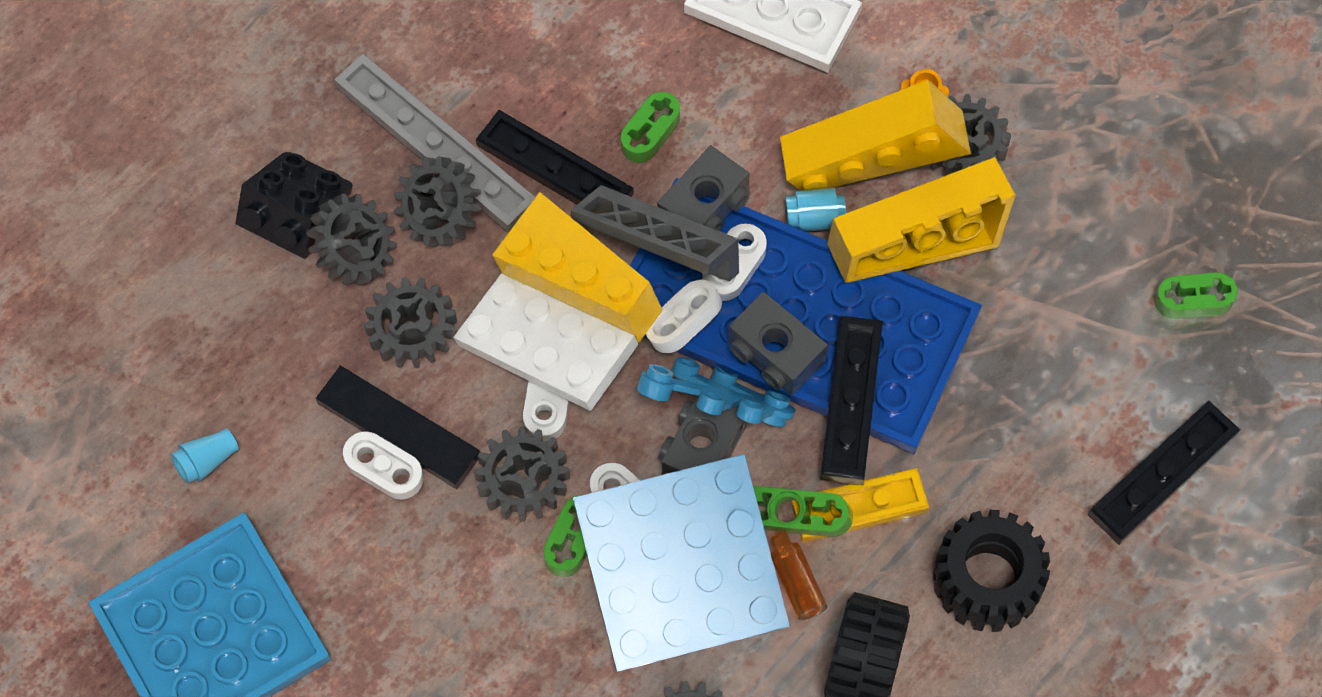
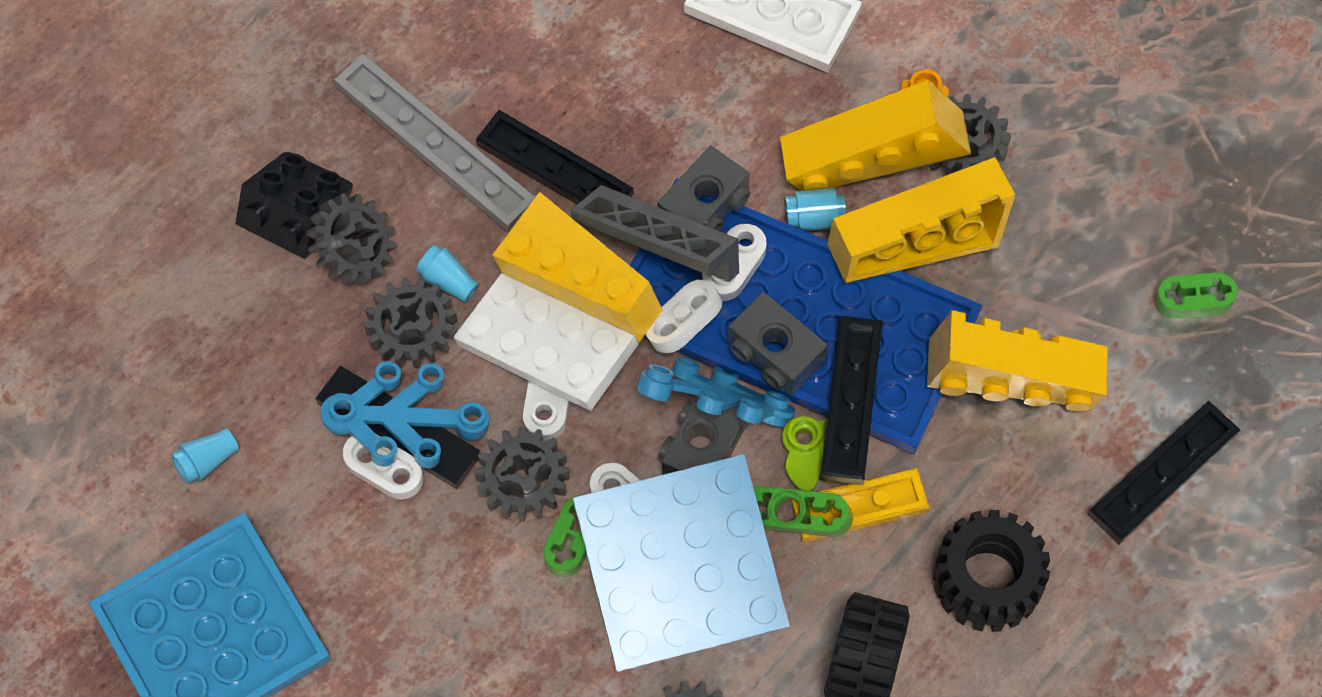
(399, 416): none -> dark azure plant
(443, 269): none -> medium azure cone
(451, 194): dark grey gear -> none
(644, 122): bright green beam -> none
(797, 577): clear orange cylinder -> none
(805, 460): none -> lime plate
(1015, 364): none -> yellow wedge

